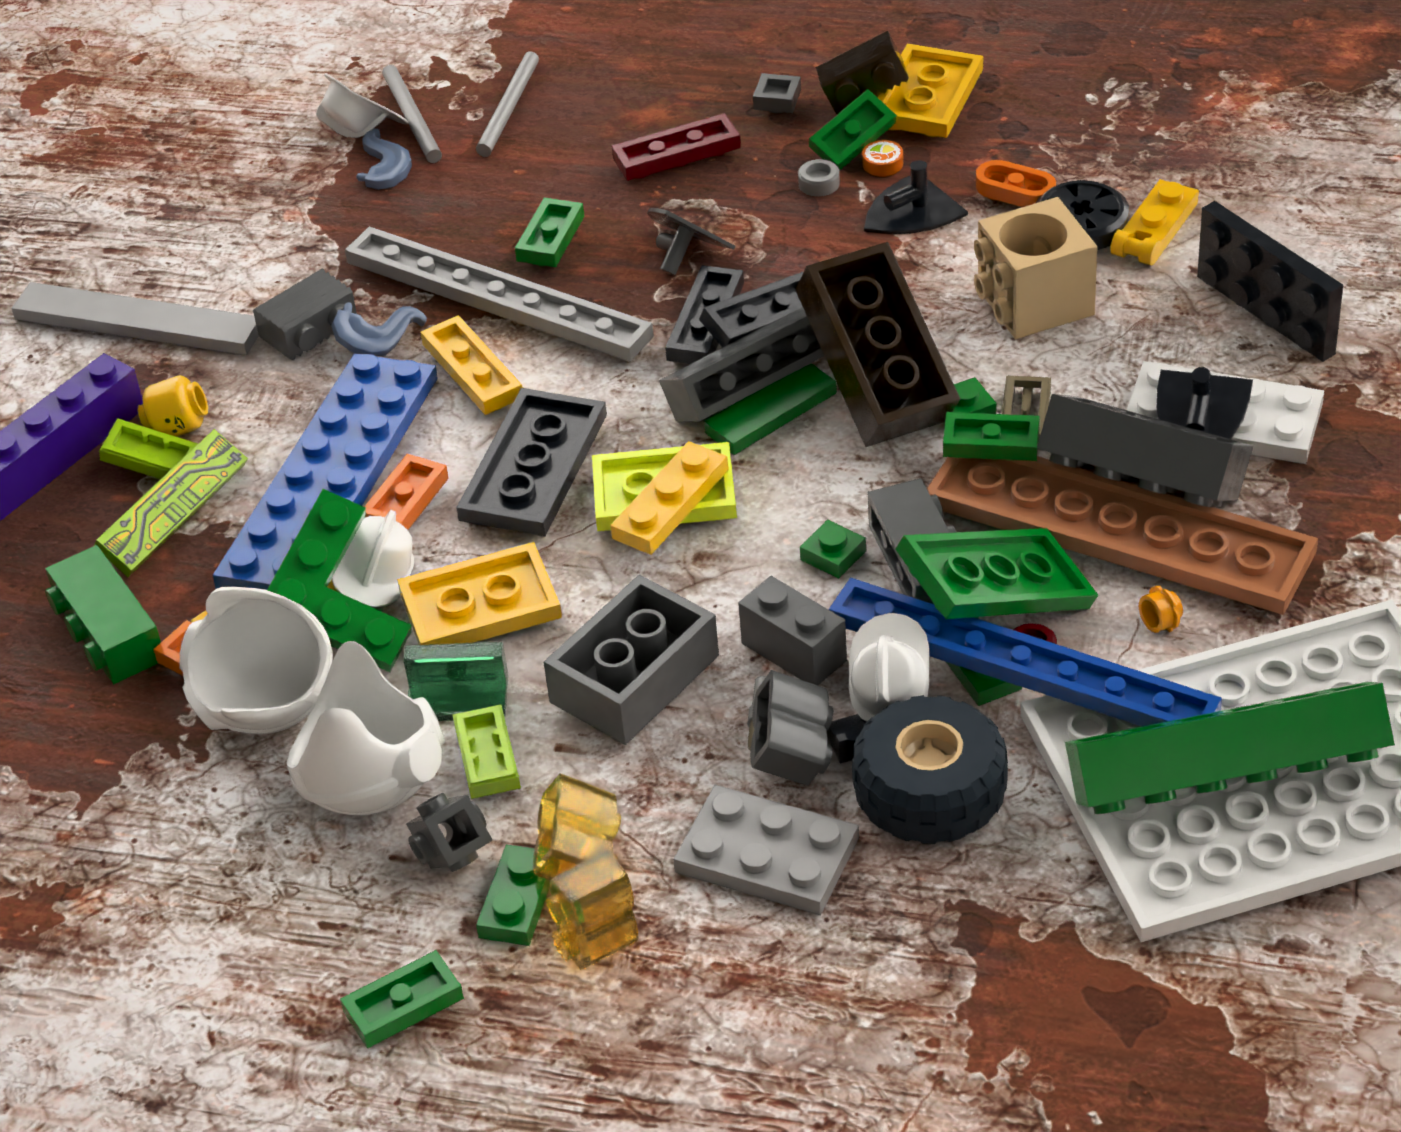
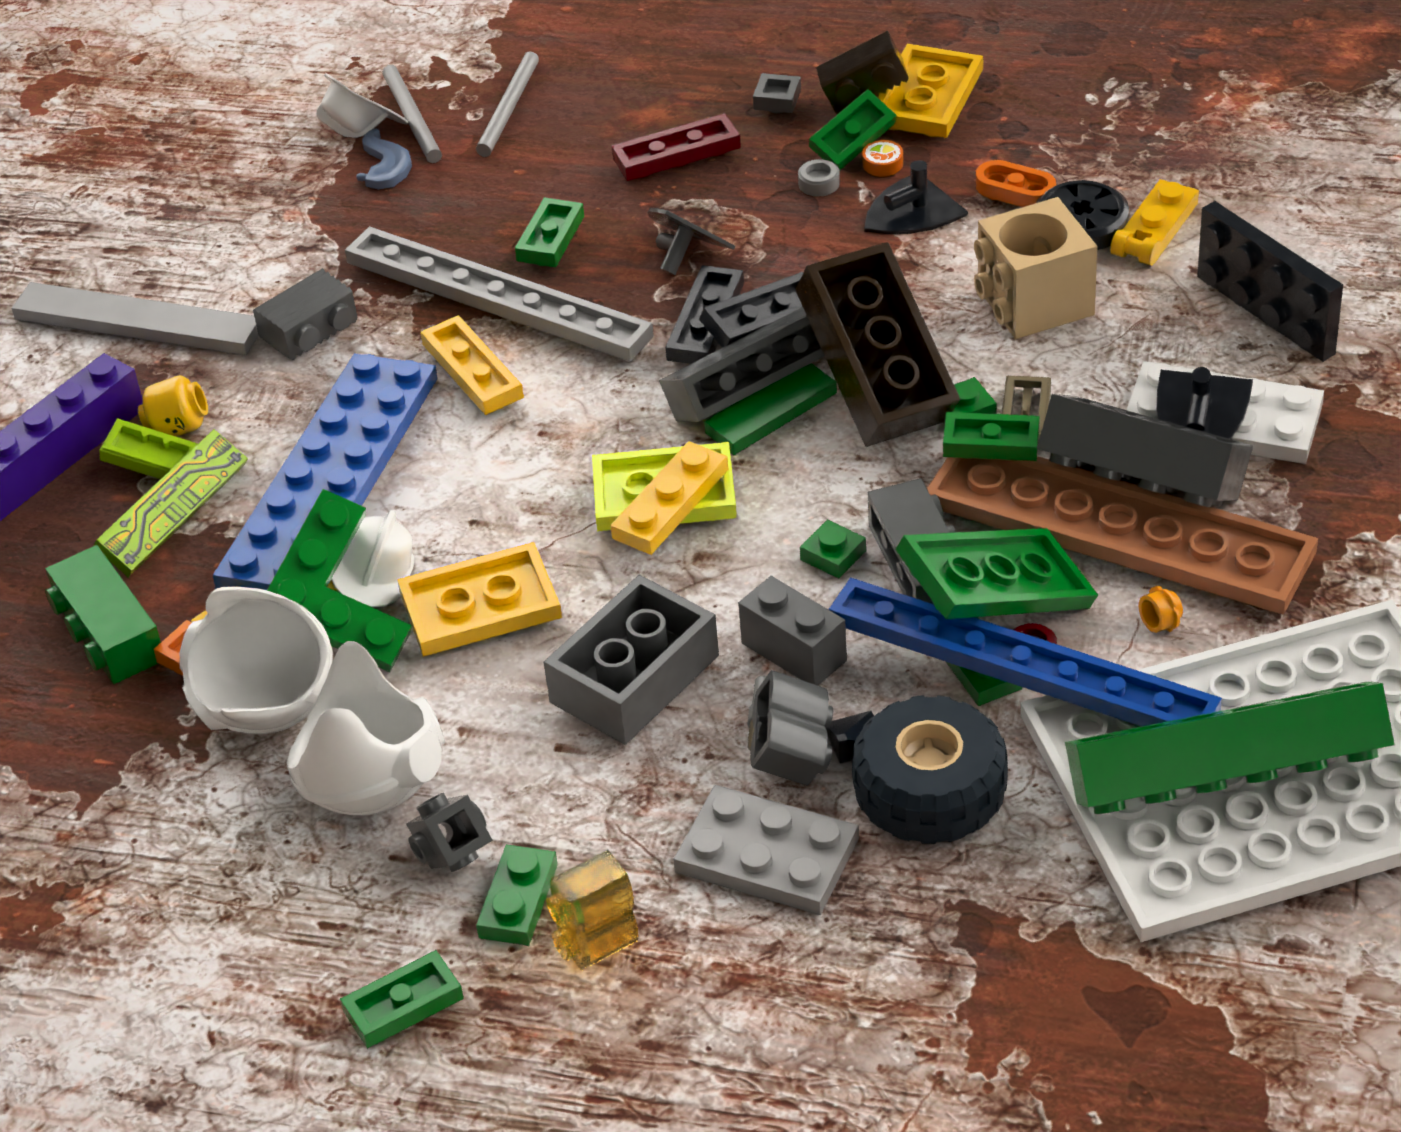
(363, 338): sand blue piece -> none
(408, 489): orange plate -> none
(457, 676): clear green panel -> none
(486, 751): lime plate -> none
(532, 462): plate -> none
(573, 825): clear yellow brick -> none
(887, 663): white piece -> none

